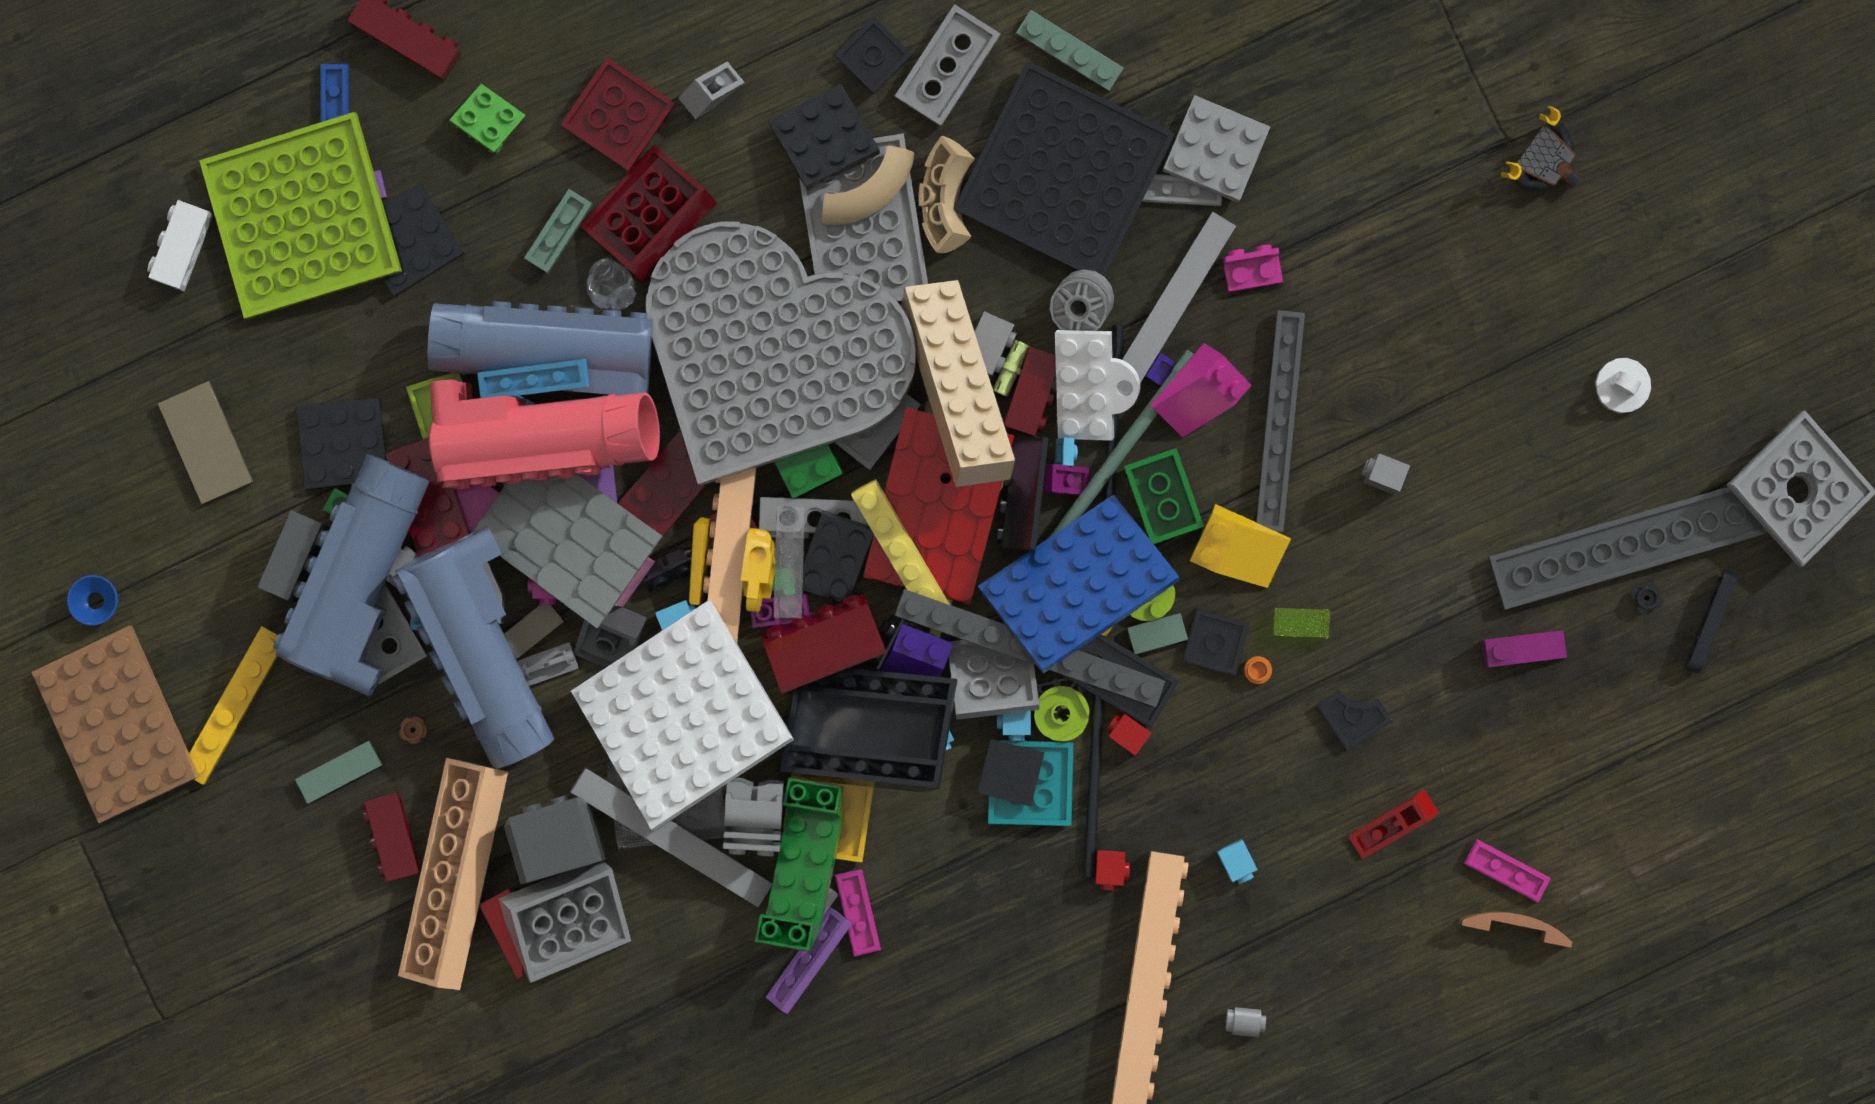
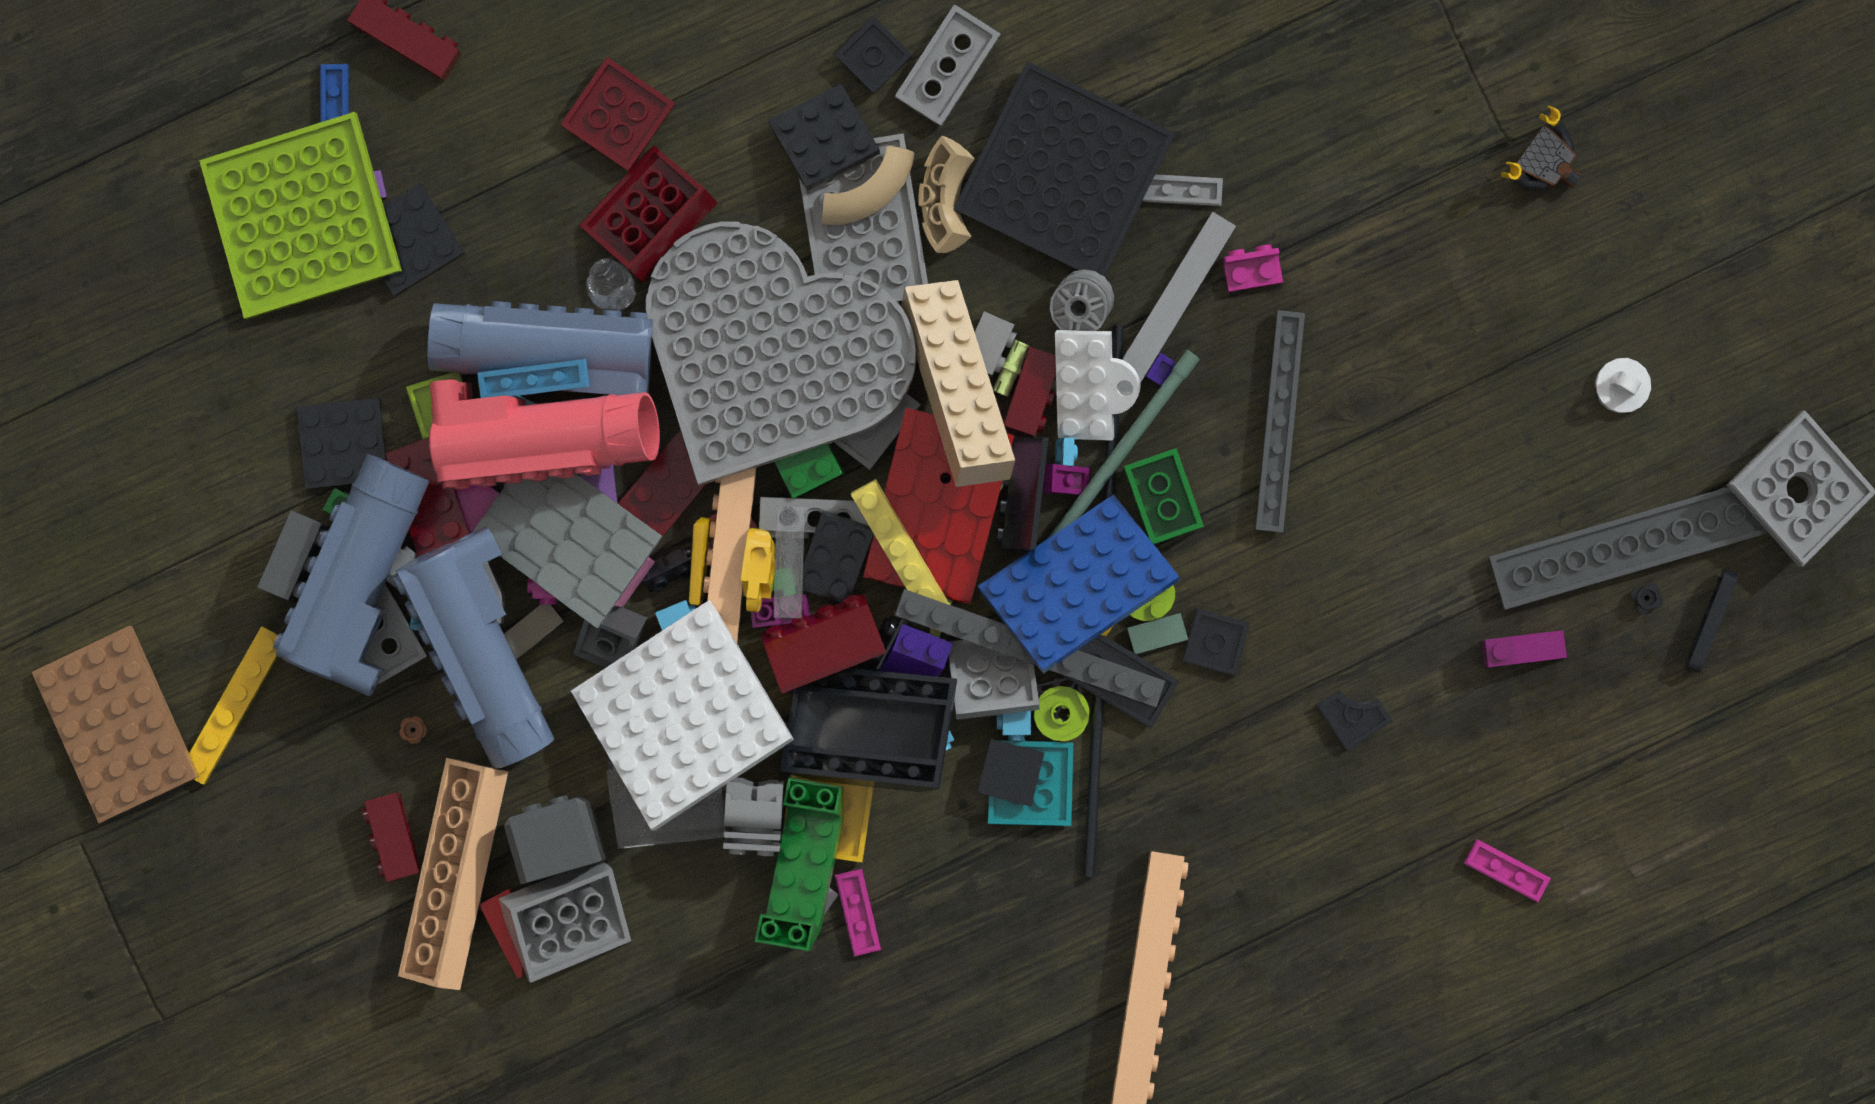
(79, 596): blue piece -> none
(179, 245): white brick -> none
(205, 442): dark tan tile -> none
(338, 772): sand green tile -> none
(487, 118): bright green hinge -> none
(548, 664): light grey hinge -> none
(558, 231): sand green plate -> none
(672, 839): light grey tile -> none
(710, 89): light grey slope -> none
(807, 964): medium lavender plate -> none
(1069, 51): sand green plate -> none
(1111, 869): red brick -> none
(1128, 733): red brick -> none
(1200, 391): dark pink slope -> none
(1216, 149): light grey plate -> none
(1237, 862): medium azure brick -> none
(1239, 547): yellow slope -> none
(1245, 1022): light grey brick -> none
(1258, 670): orange plate -> none
(1301, 622): clear neon green plate -> none
(1385, 473): light grey brick -> none
(1393, 824): red slope -> none
(1483, 921): nougat slope -> none

